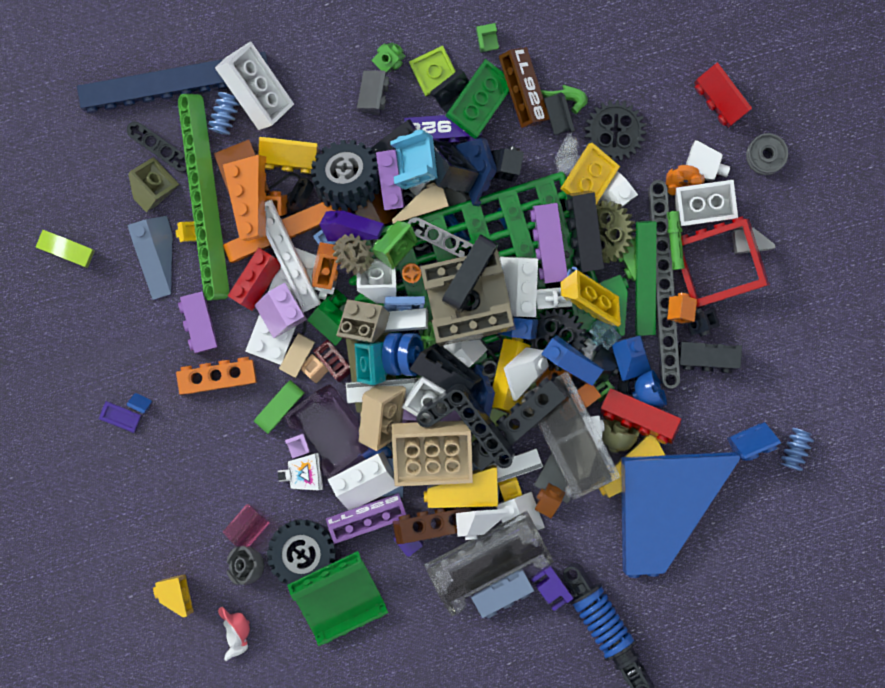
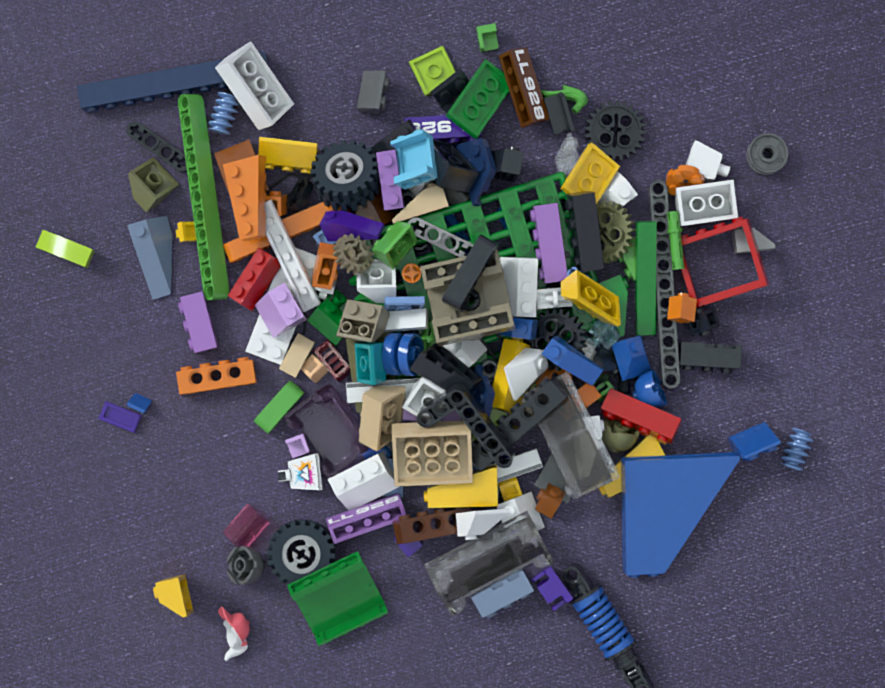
(389, 57): bright green brick -> none
(722, 95): red slope -> none

